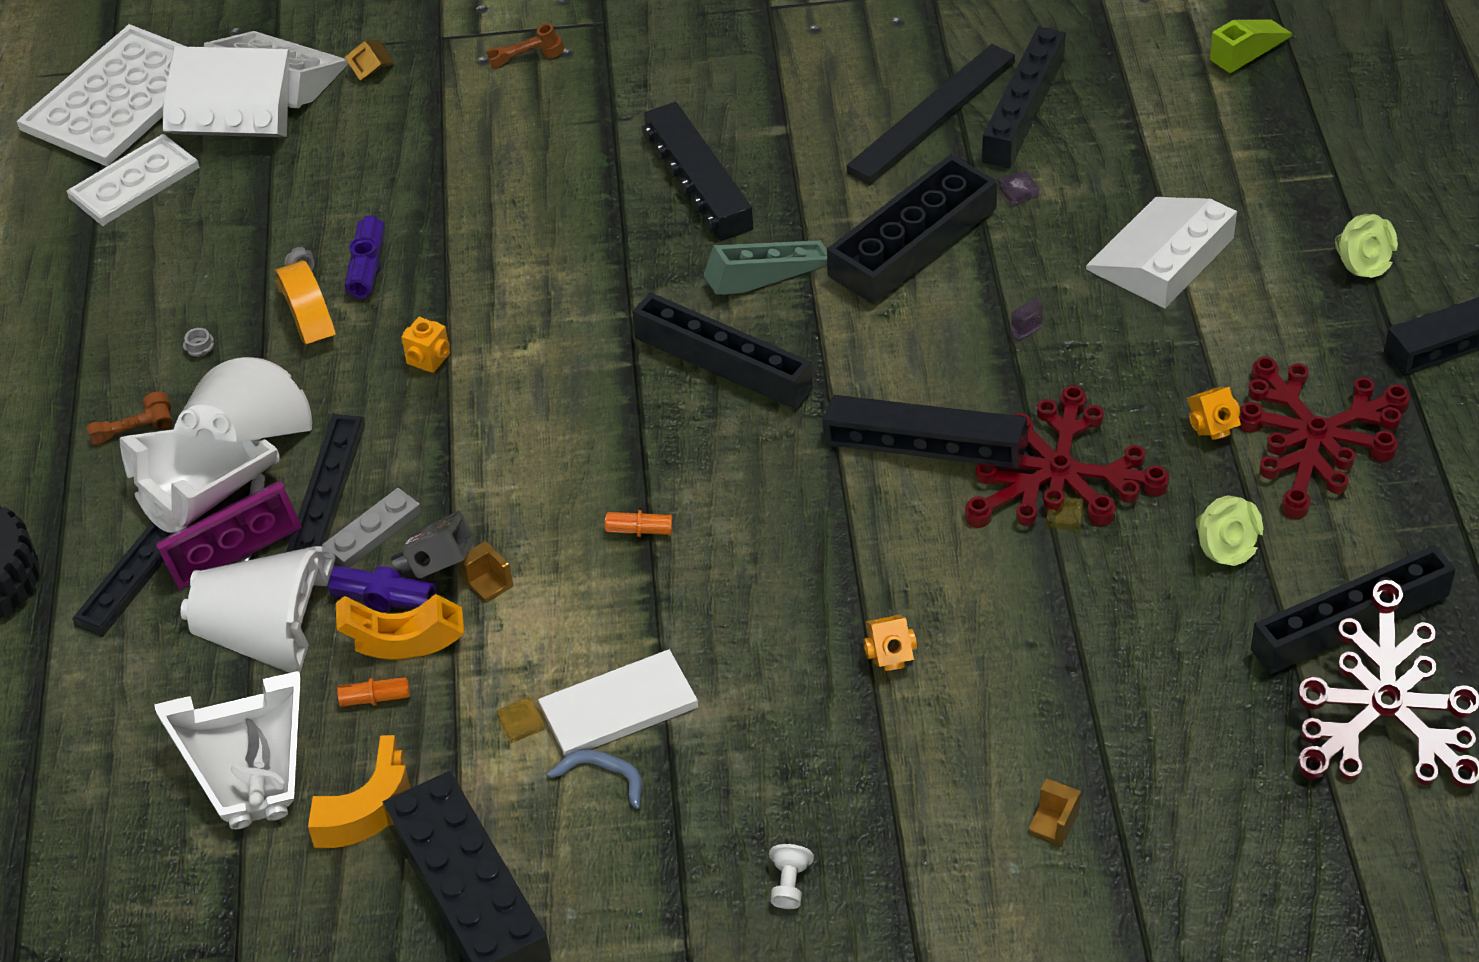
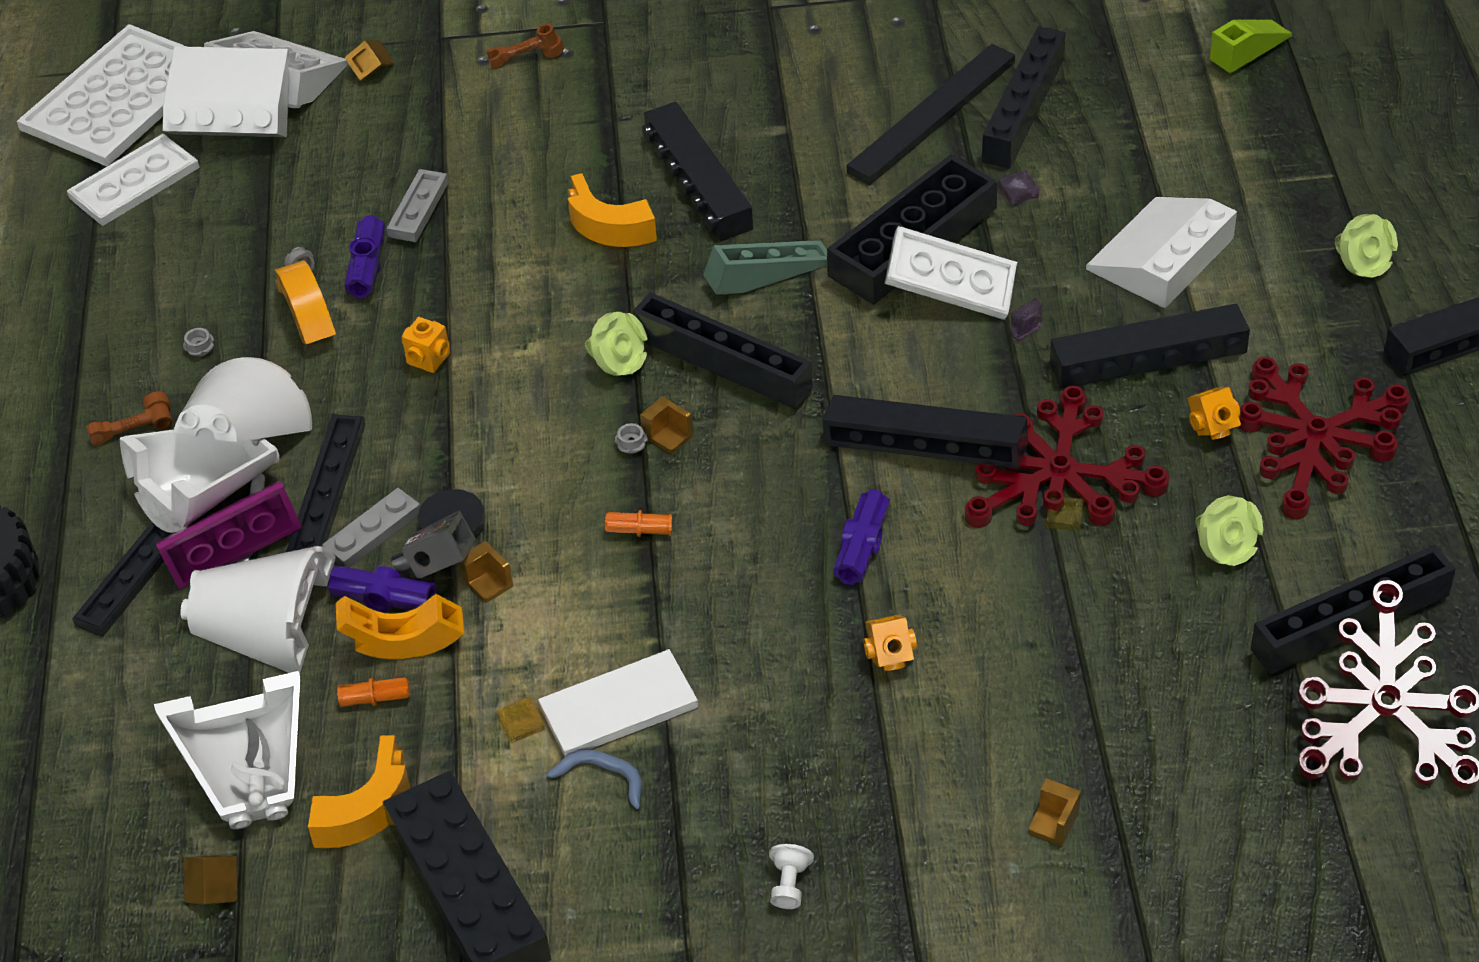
(210, 879): none -> pearl gold panel
(417, 205): none -> light grey plate
(450, 501): none -> black tile
(606, 223): none -> light orange arch
(618, 343): none -> yellowish green tile
(631, 438): none -> light grey plate
(667, 425): none -> pearl gold panel
(862, 537): none -> dark purple piece
(951, 272): none -> white tile
(1149, 345): none -> black brick

